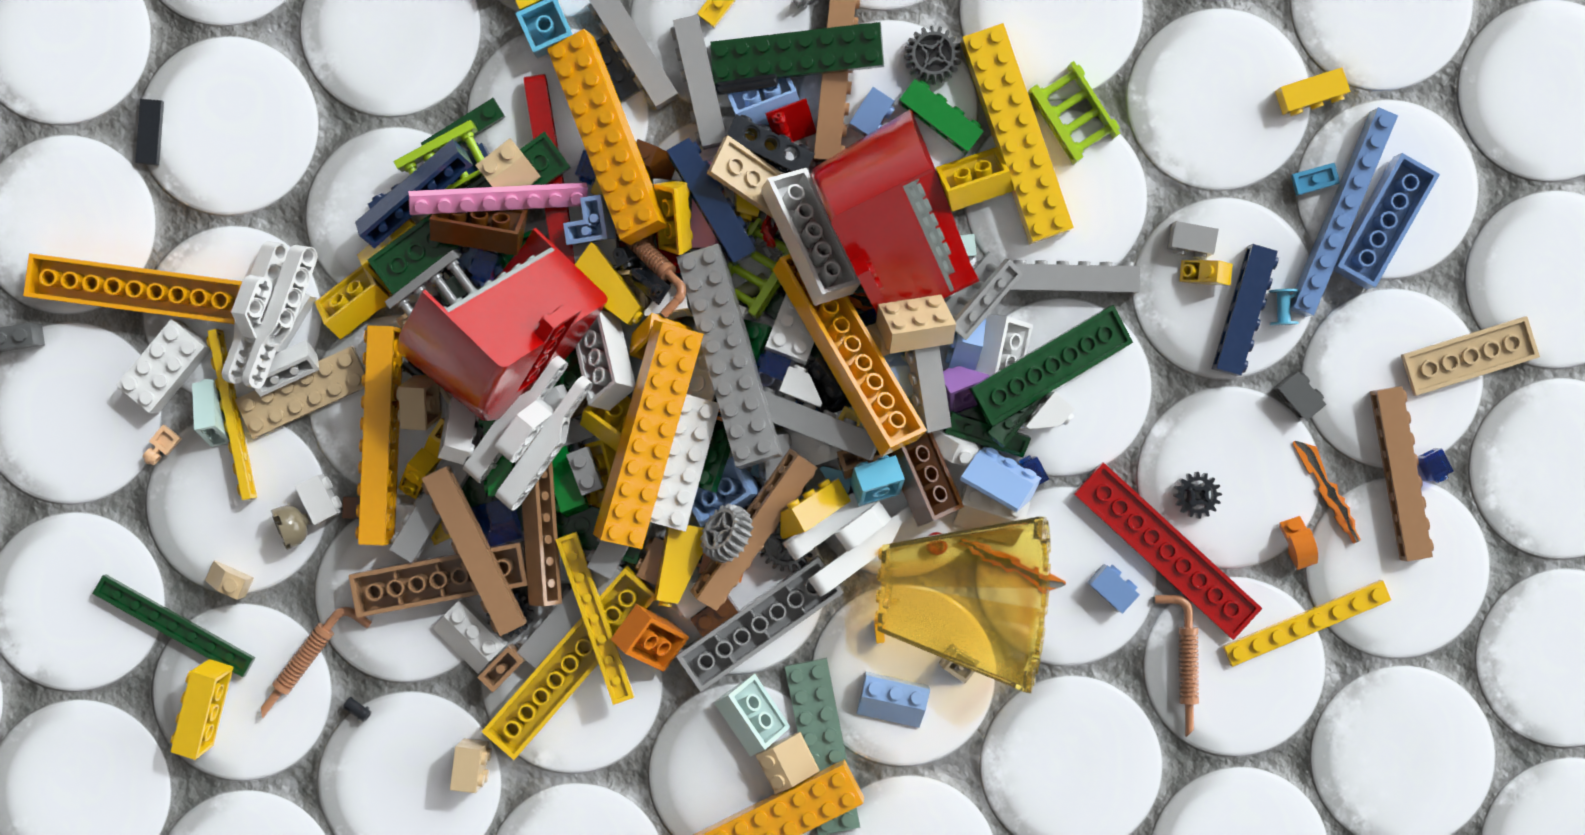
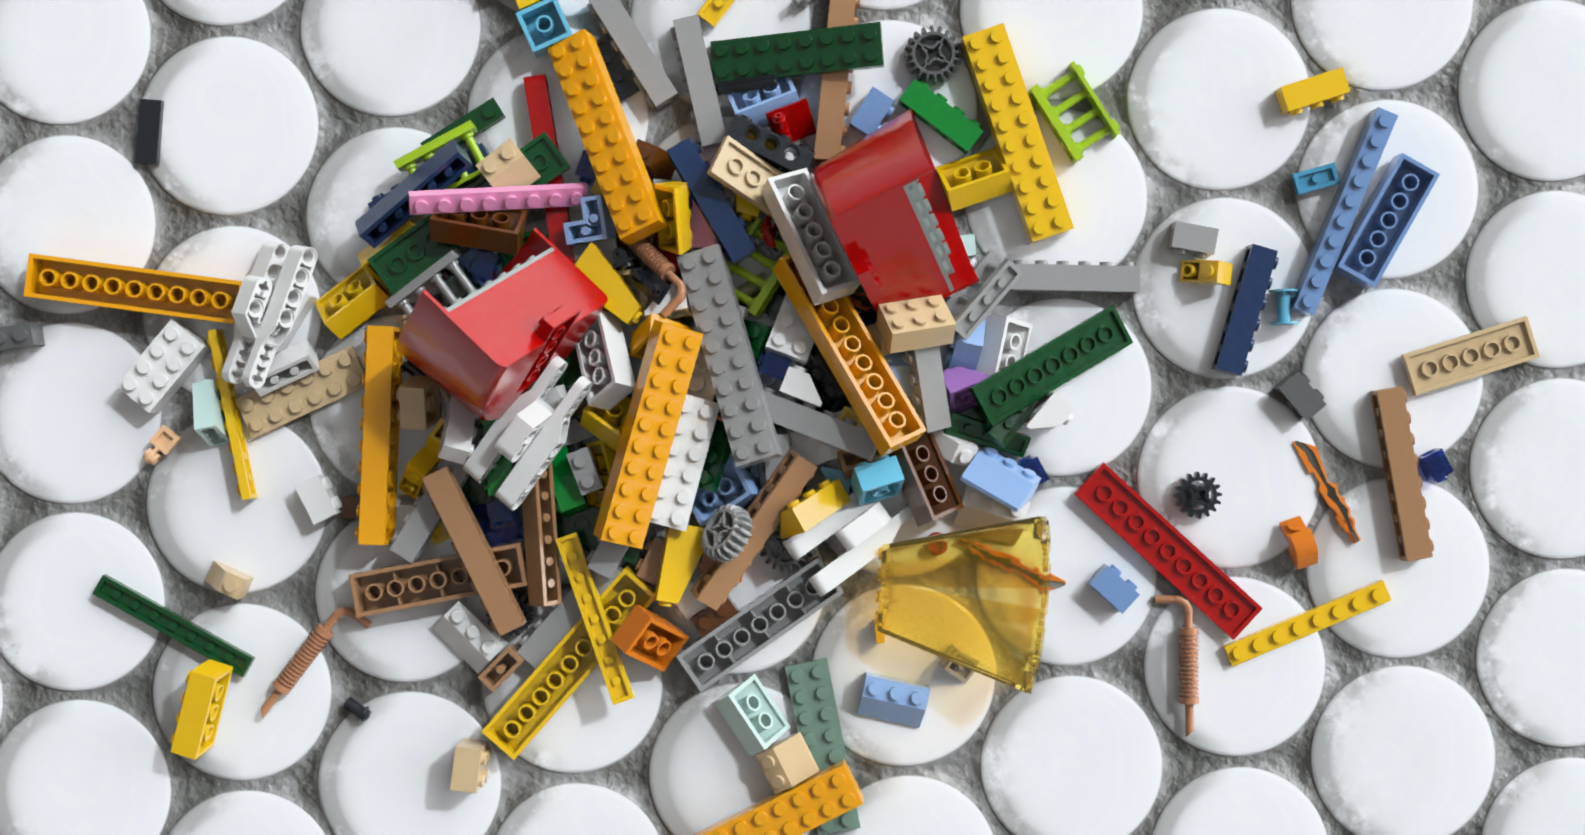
(290, 525): dark tan cylinder -> none

